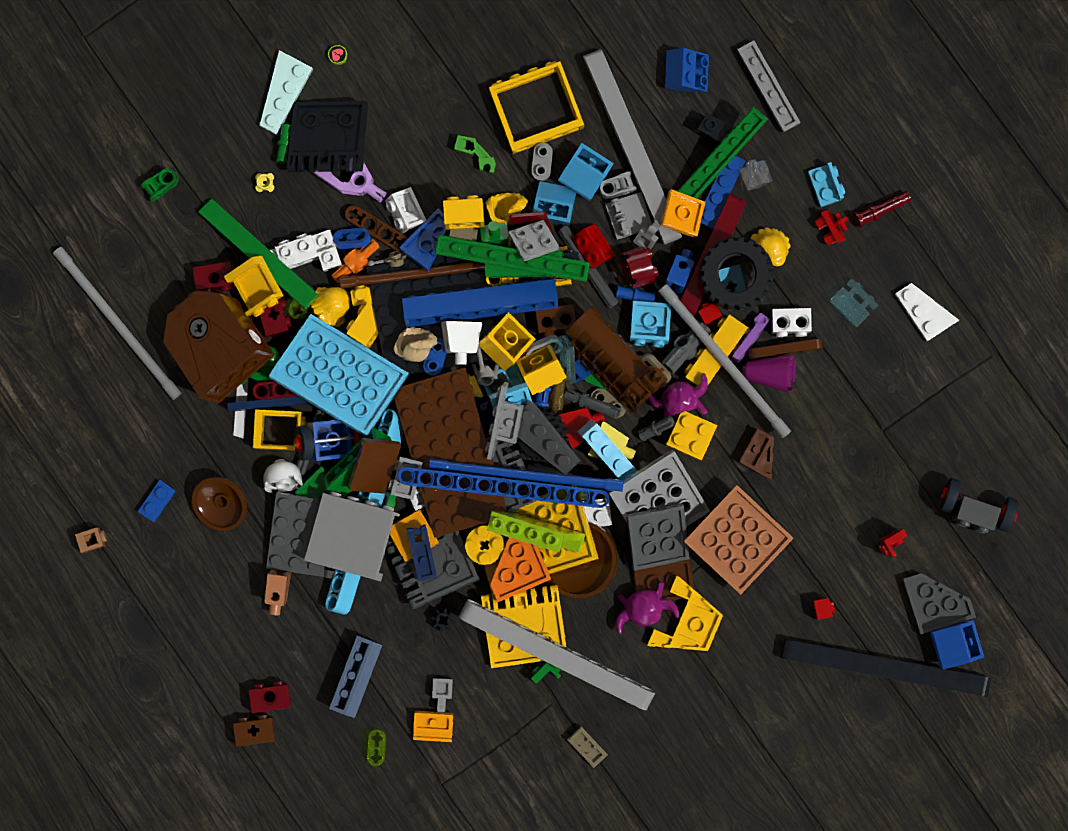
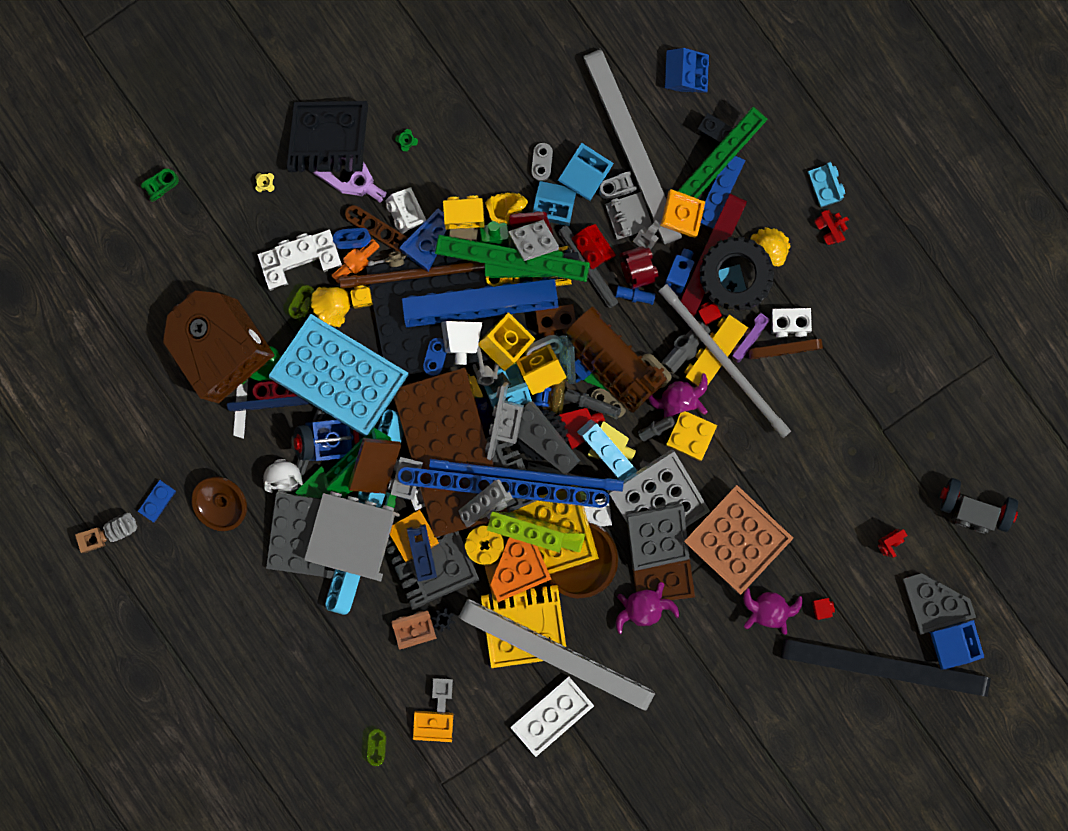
(68, 263): light grey piece -> none
(120, 527): none -> light grey gear
(203, 274): dark red brick -> none
(245, 737): reddish brown brick -> none
(252, 247): green tile -> none
(255, 285): yellow panel -> none
(259, 428): yellow window -> none
(260, 704): dark red brick -> none
(277, 582): nougat torso -> none
(278, 326): dark red brick -> none
(283, 144): green pin -> none
(285, 87): light aqua wing -> none
(337, 55): tile -> none
(355, 677): sand blue brick -> none
(364, 328): yellow slope -> none
(407, 134): none -> green plate
(413, 629): none -> nougat bracket
(414, 344): tan hair -> none
(484, 158): bright green piece -> none
(490, 499): none -> light grey bracket
(539, 672): green bracket -> none
(548, 135): yellow window -> none
(552, 716): none -> white plate
(587, 747): dark tan plate -> none
(650, 323): medium azure plate -> none
(696, 624): yellow wing -> none
(755, 174): clear brick -> none
(759, 454): reddish brown wing -> none
(768, 86): light grey plate -> none
(770, 610): none -> magenta piece
(772, 372): magenta cone -> none
(850, 307): clear light blue plate -> none
(874, 212): dark red pin -> none
(925, 312): white wing -> none

